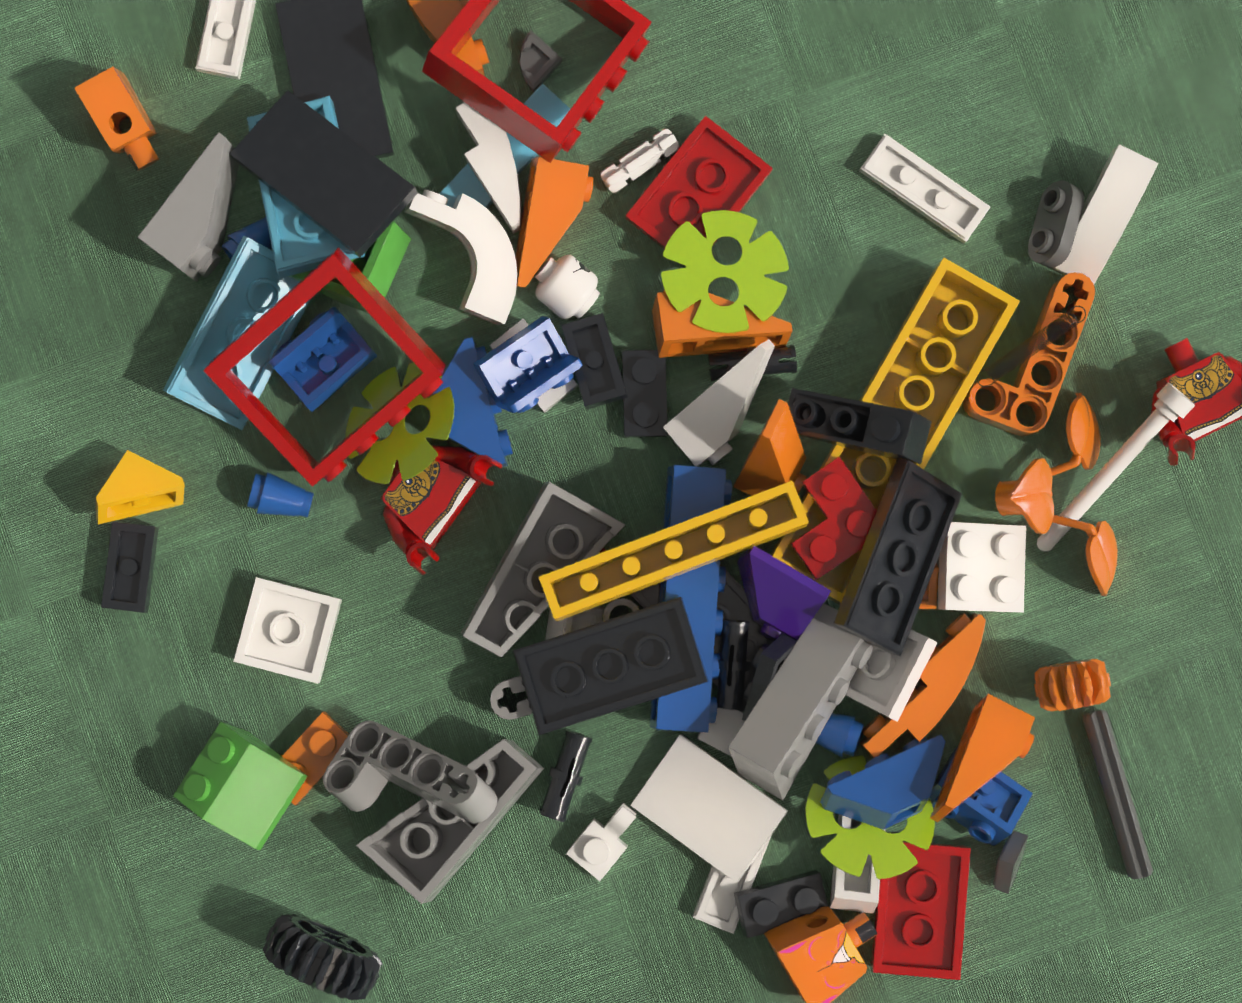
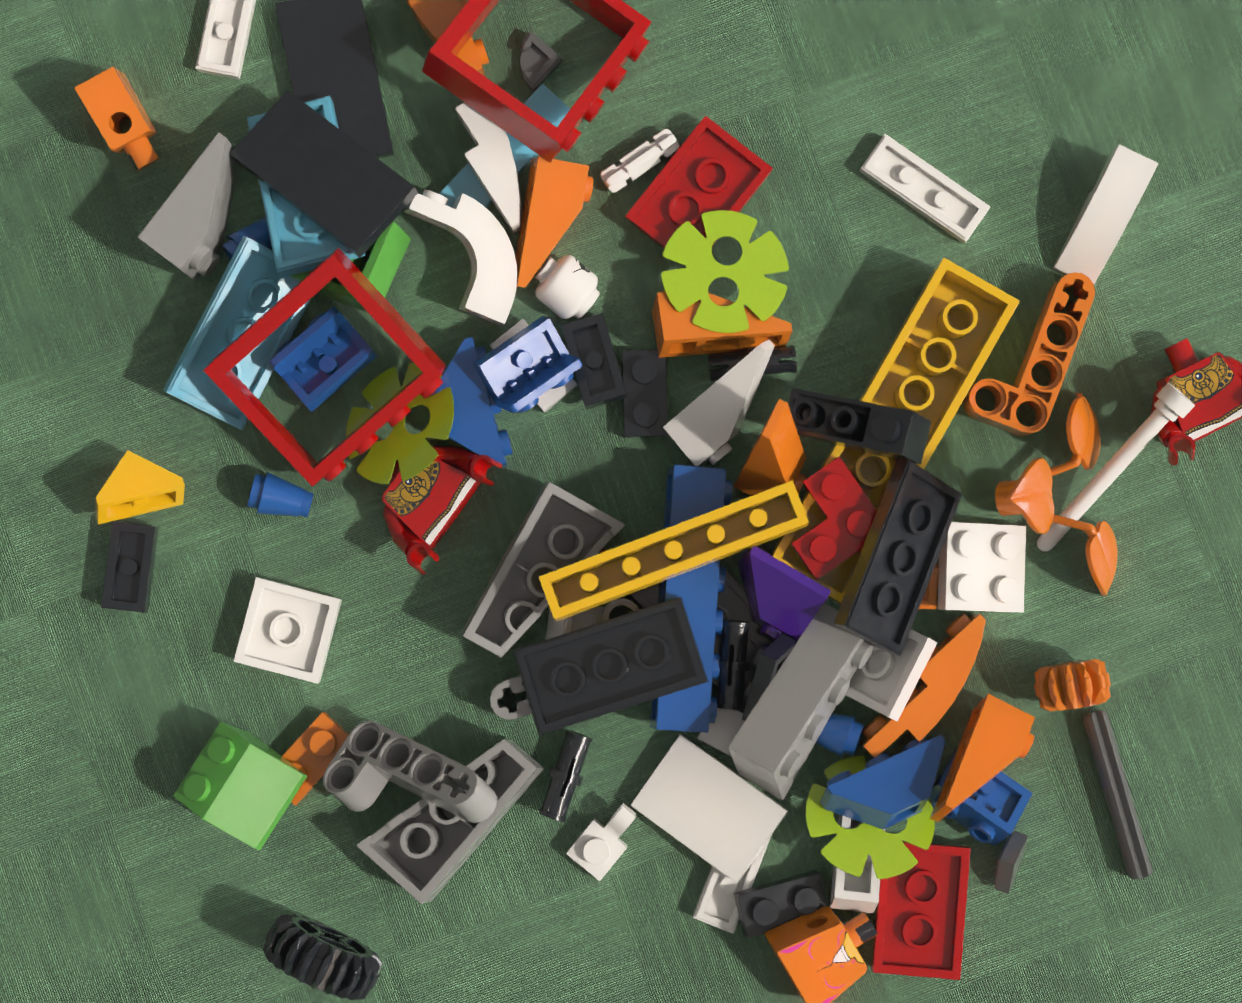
(1018, 360): black piece -> none
(1056, 224): dark grey plate -> none

